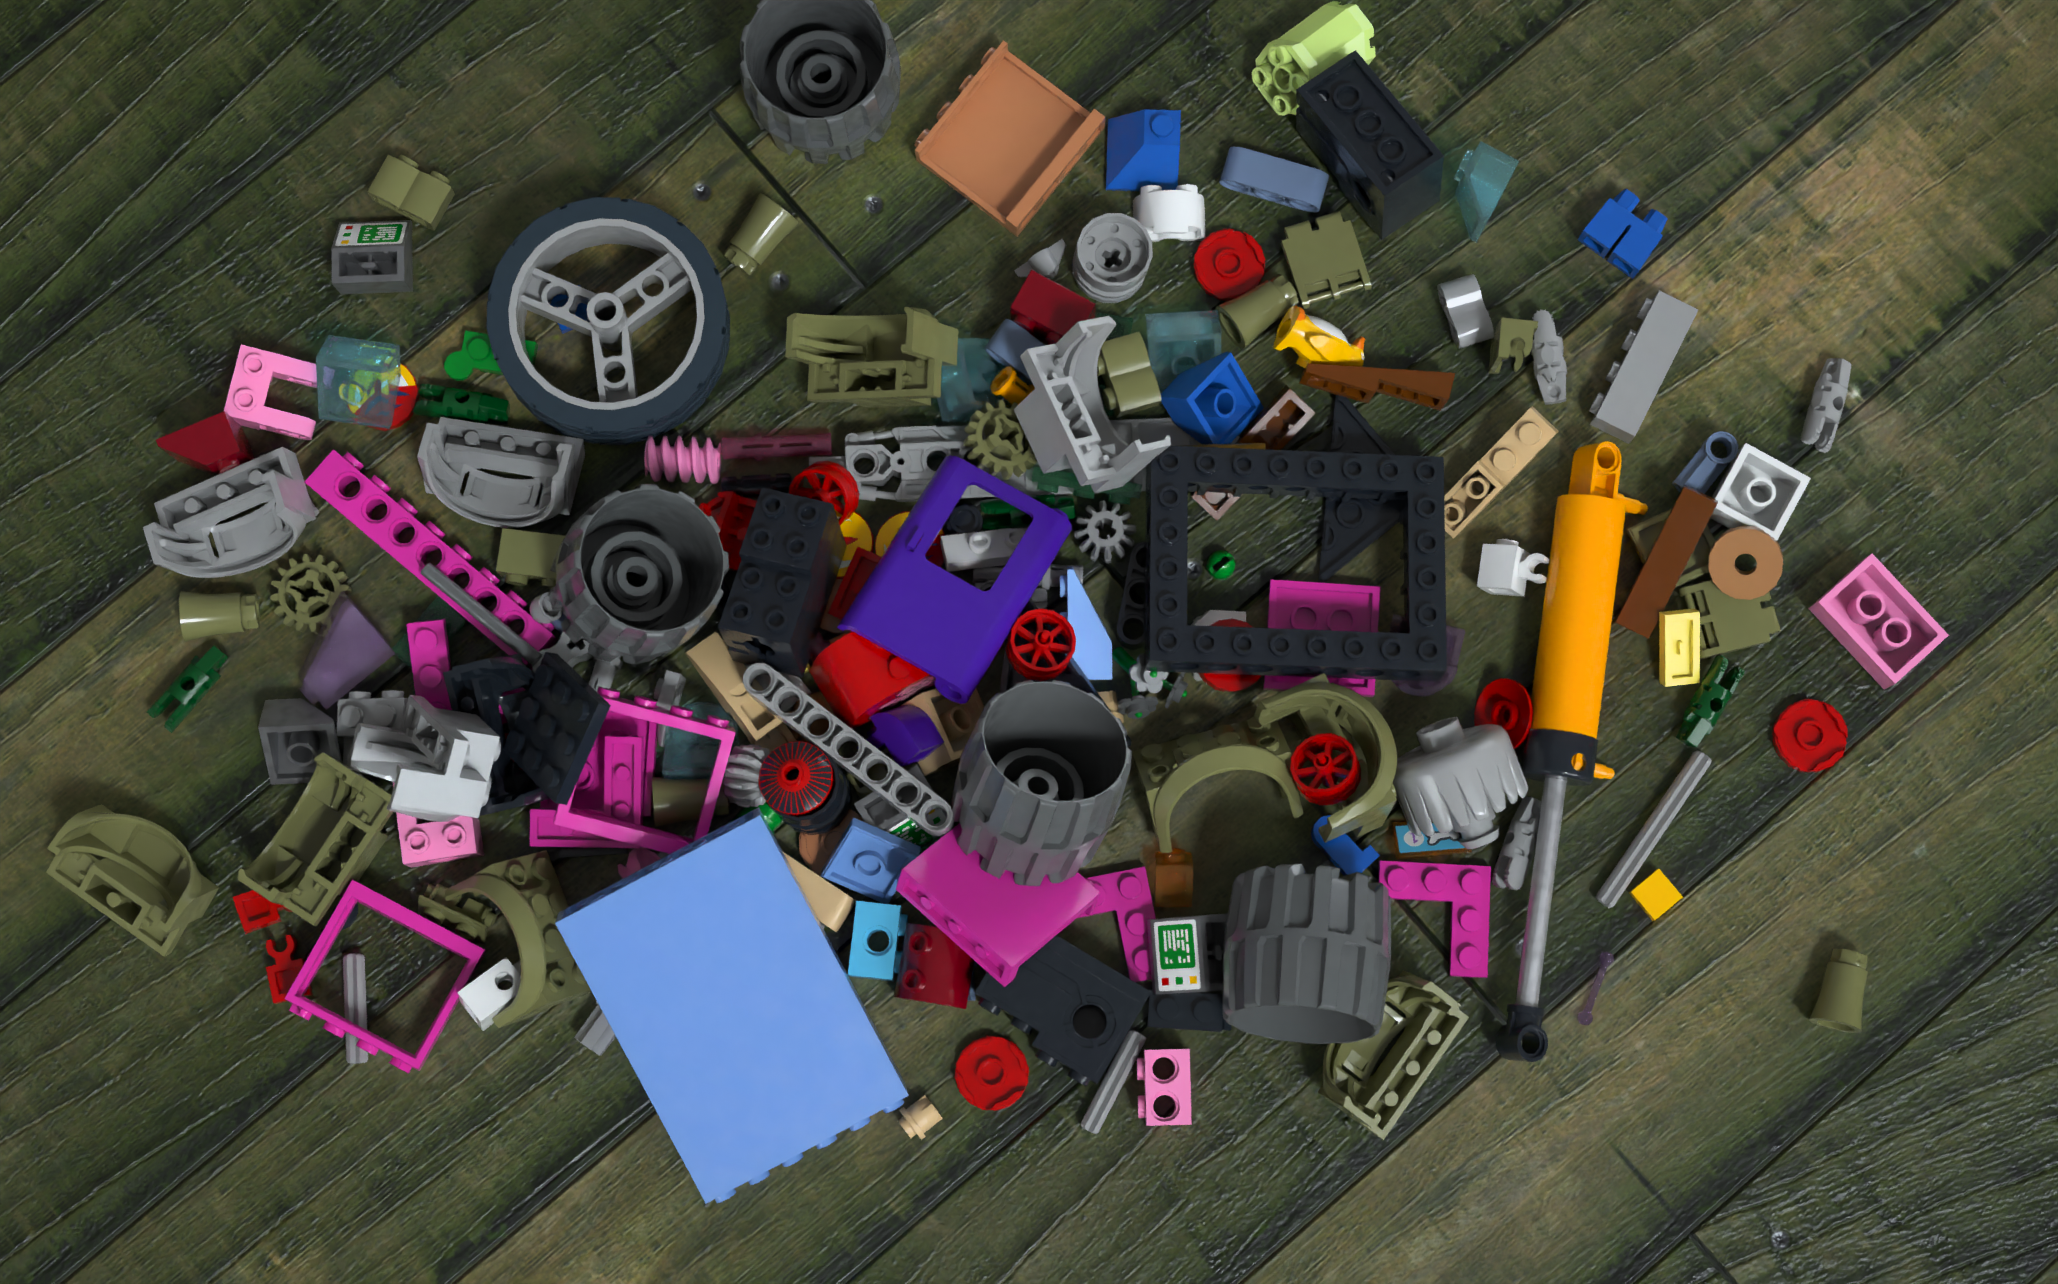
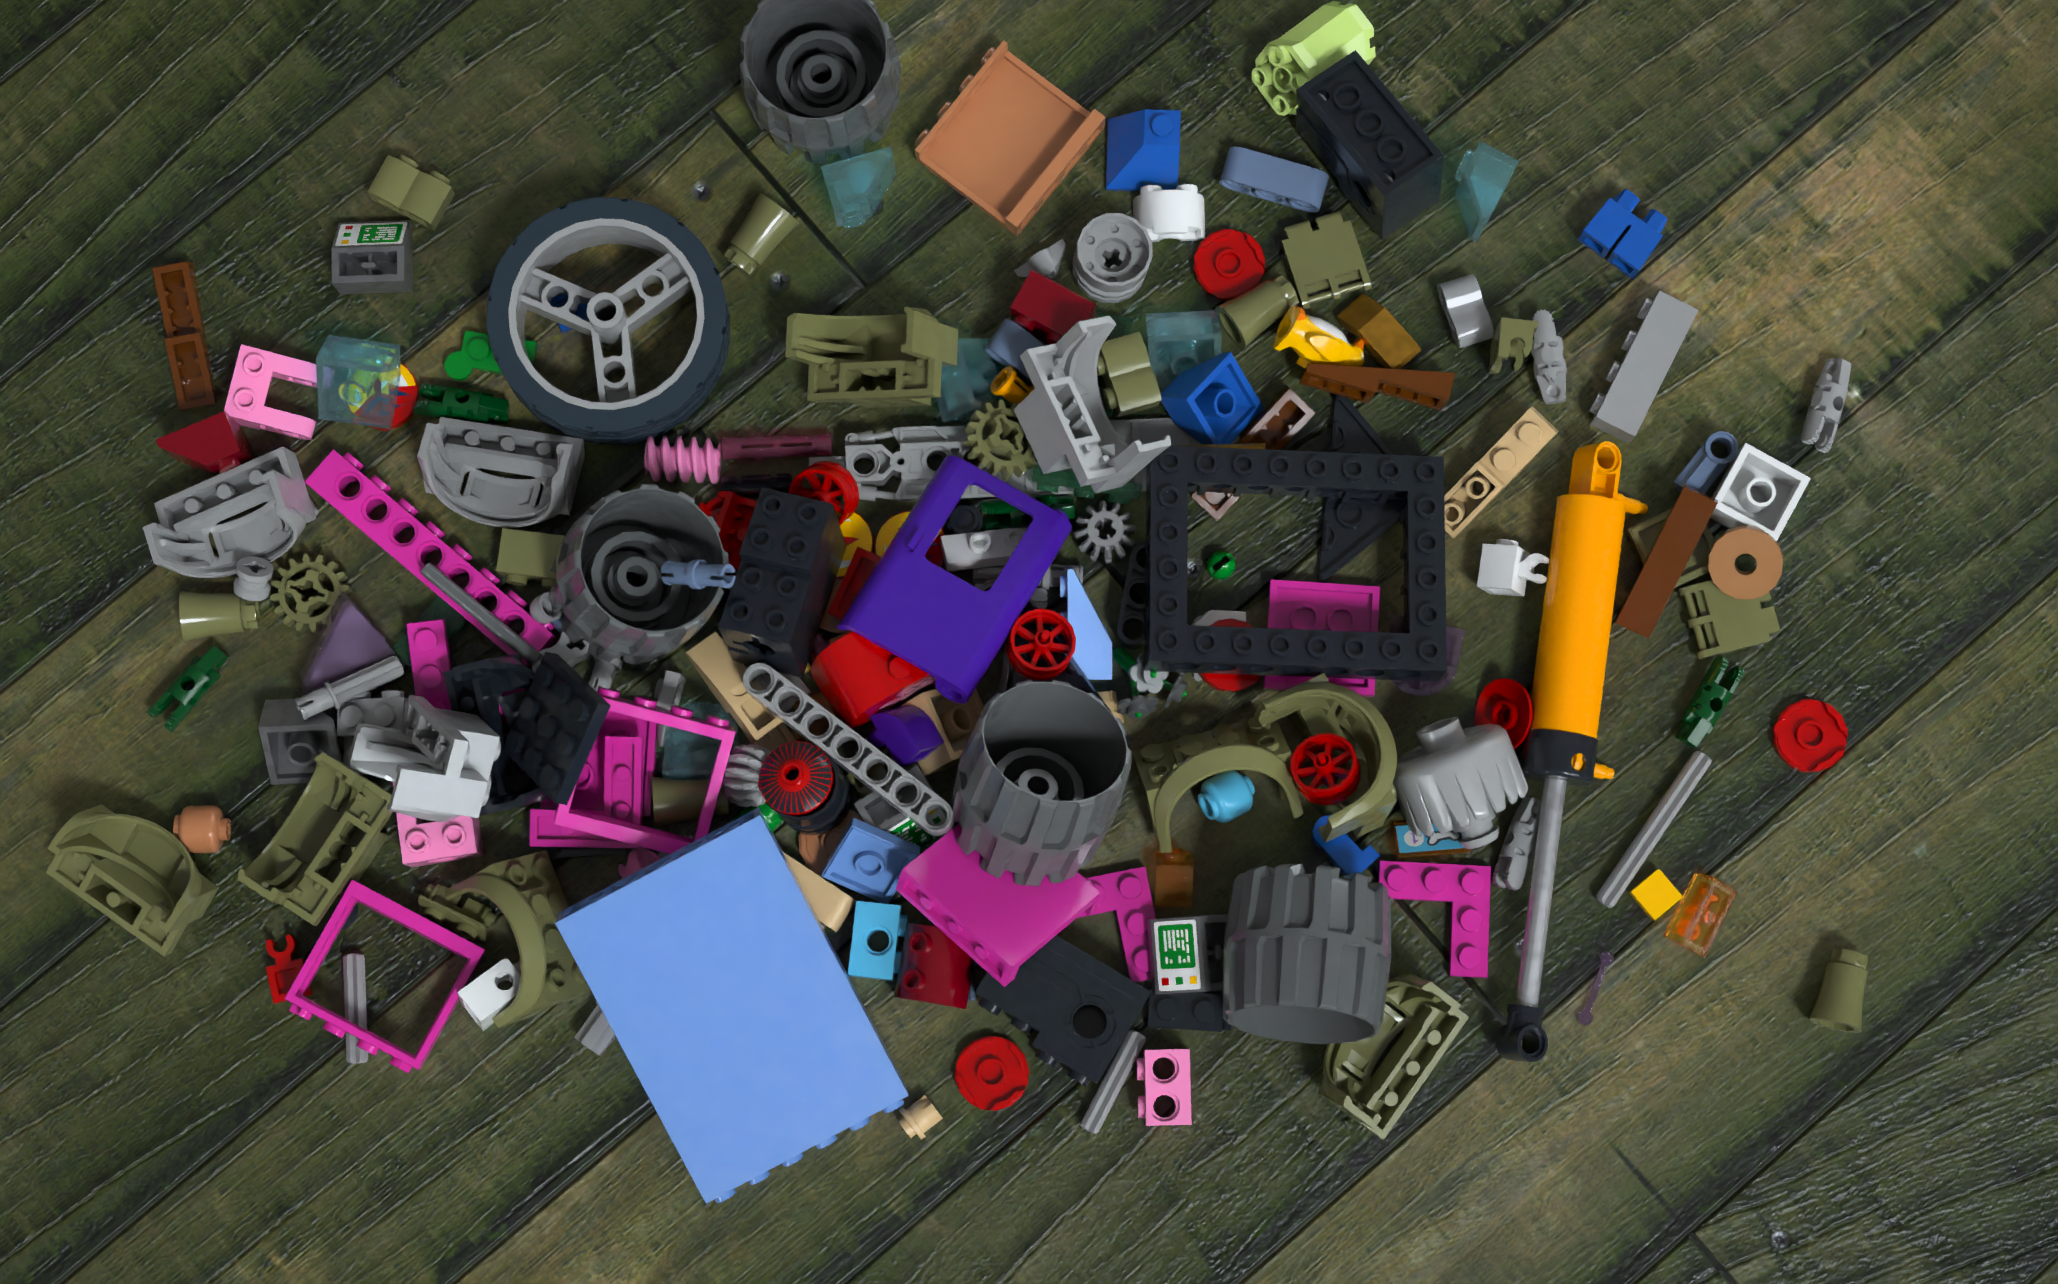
(185, 334): none -> reddish brown slope
(202, 828): none -> nougat head
(253, 578): none -> light grey wheel
(256, 911): red plate -> none
(349, 687): none -> light grey axle
(698, 574): none -> sand blue pin
(858, 185): none -> clear light blue slope
(1226, 796): none -> medium azure head
(1380, 331): none -> pearl gold slope
(1679, 647): light yellow plate -> none
(1700, 914): none -> clear orange slope
(1878, 622): bright pink brick -> none

